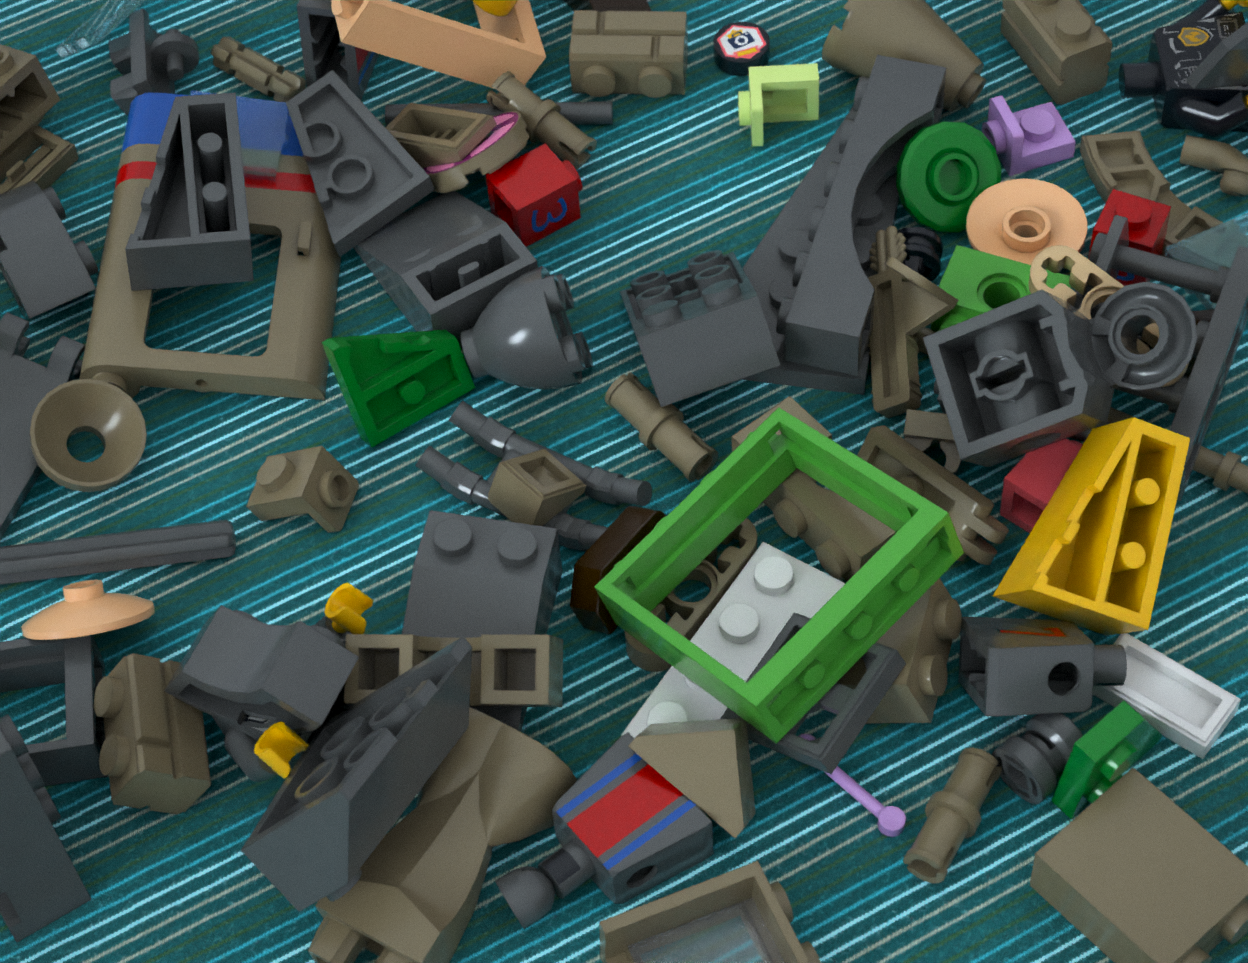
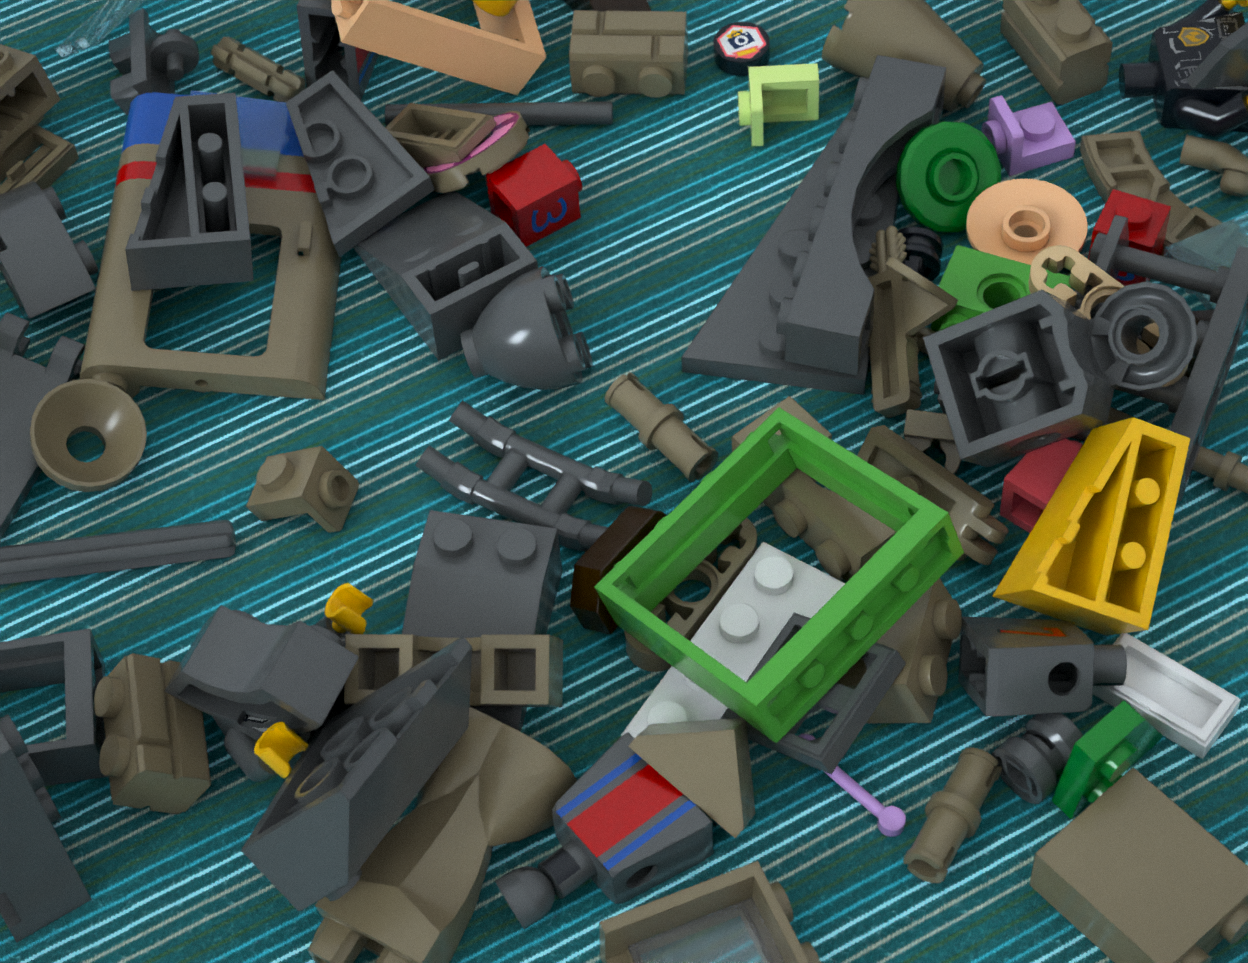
(87, 612): light nougat dish -> none
(397, 378): green wing -> none
(533, 488): dark tan slope -> none
(542, 119): dark tan pin -> none
(699, 326): dark grey slope -> none

